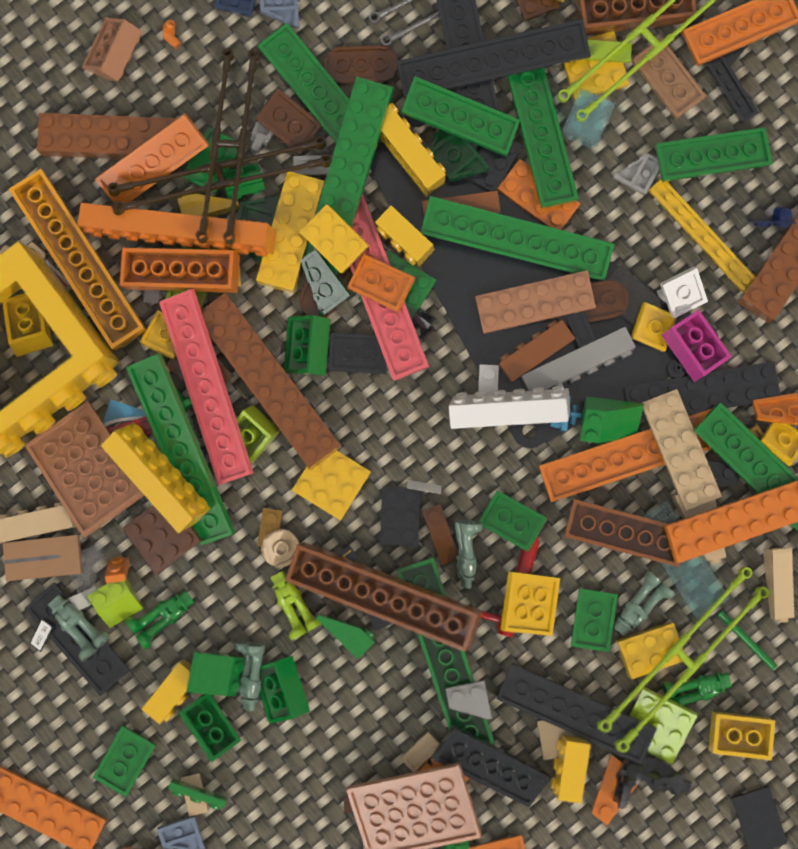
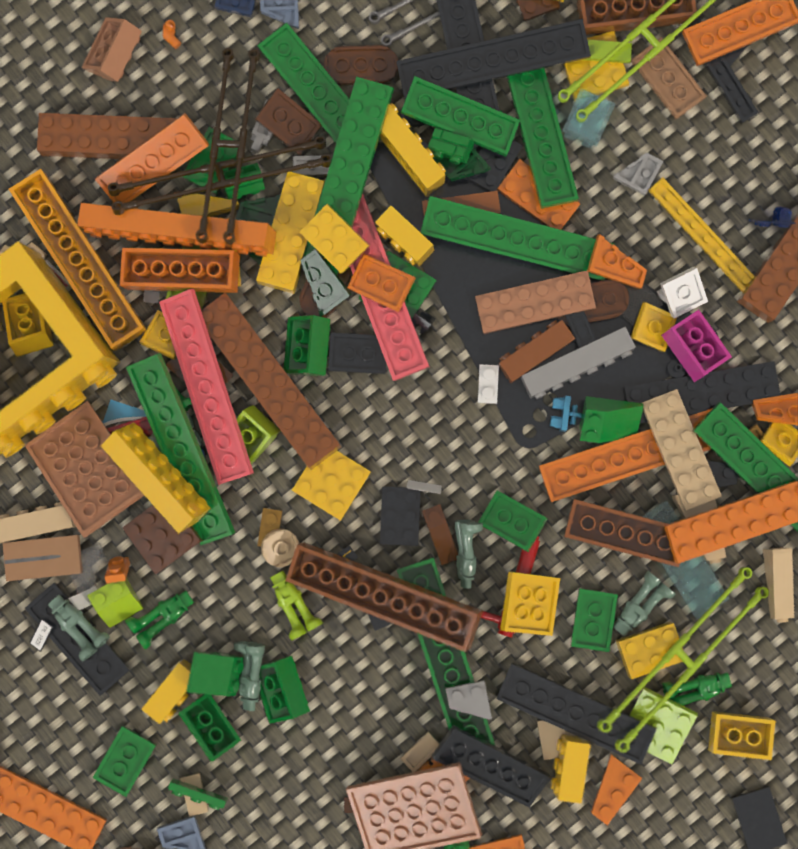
(352, 636): green slope -> none
(450, 146): none -> green brick
(509, 407): white brick -> none
(615, 265): none -> orange wing
(654, 772): black hips -> none
(713, 154): green plate -> none
(748, 641): green bar -> none

